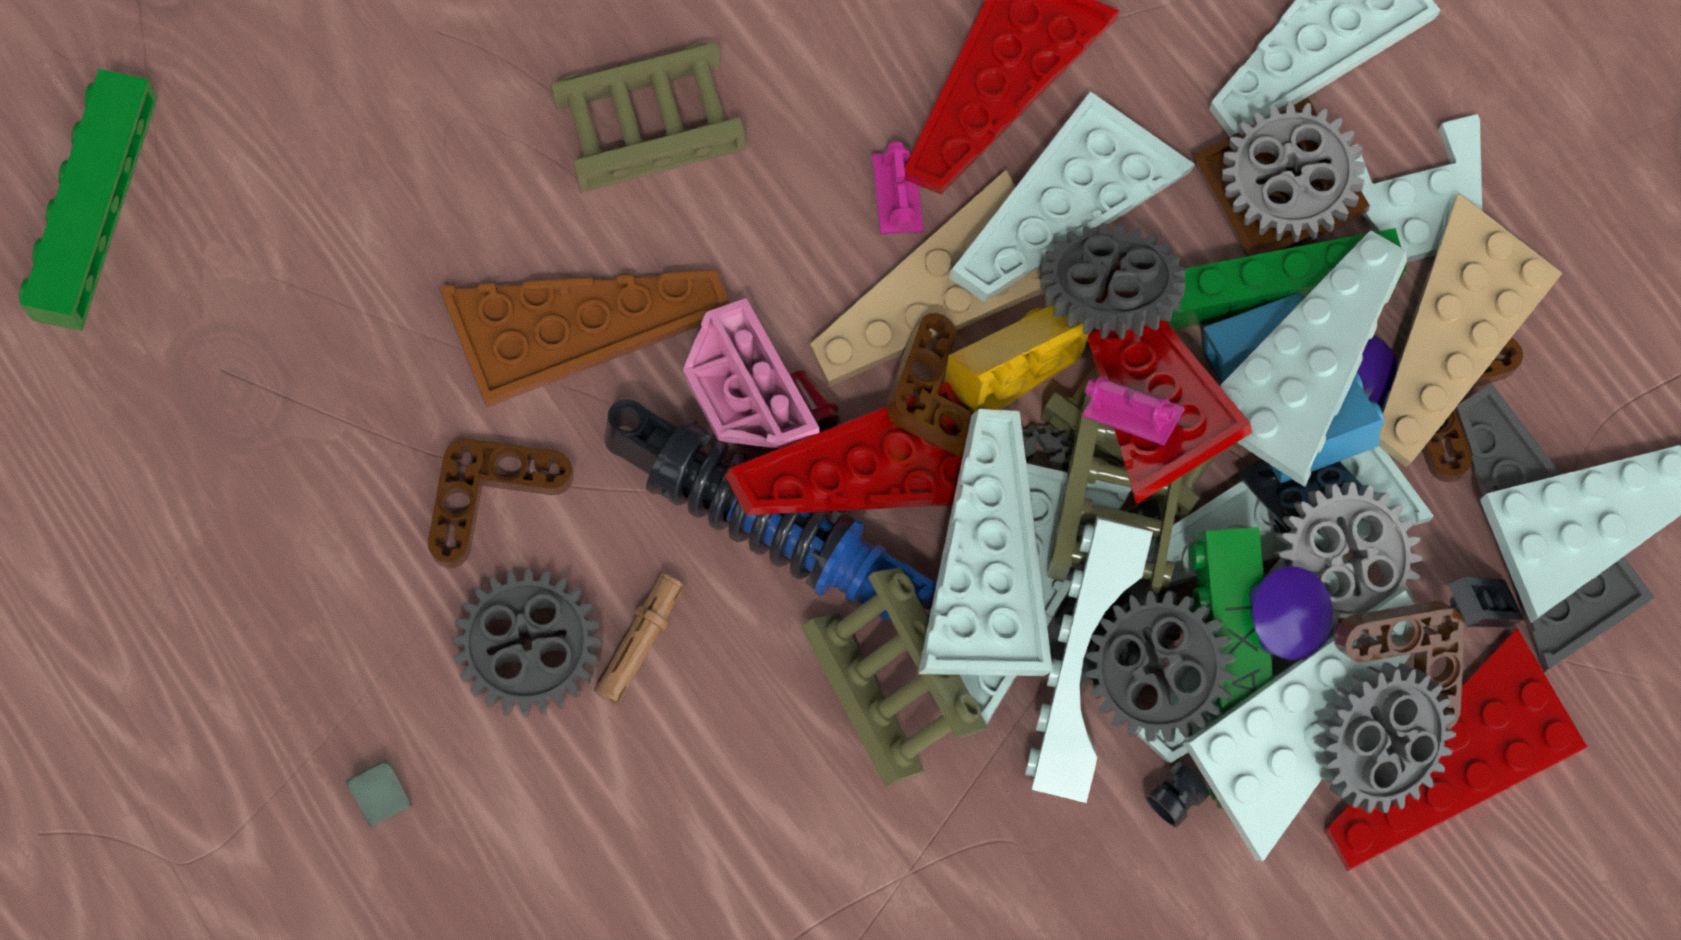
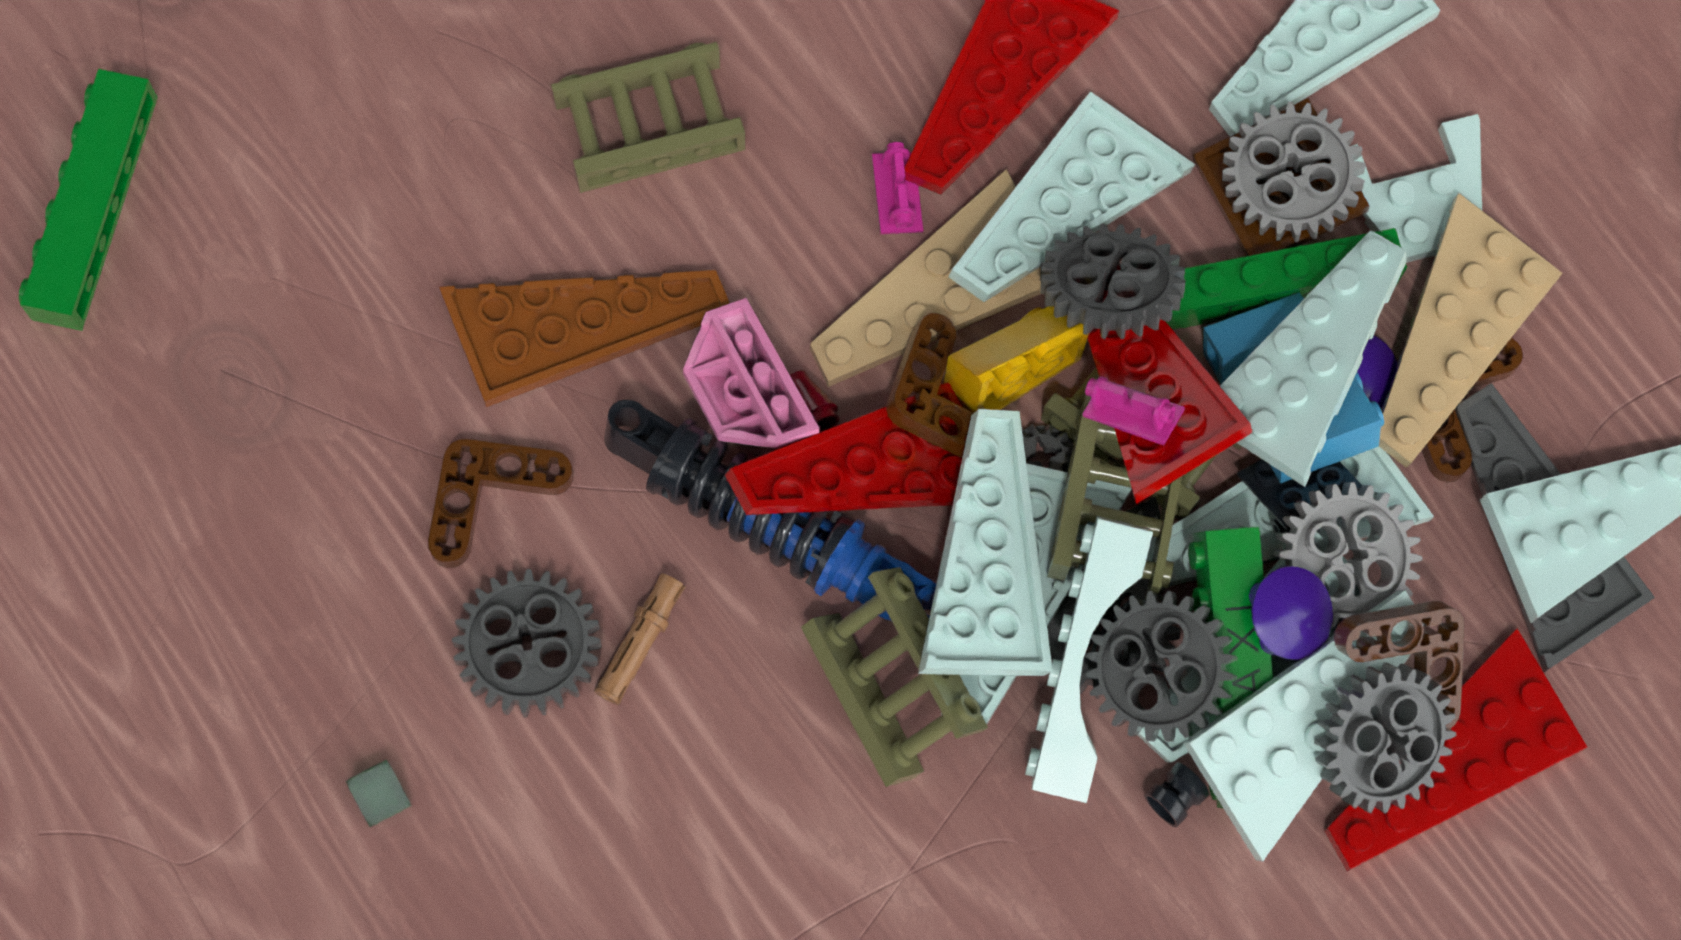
(1484, 602): black plate -> none

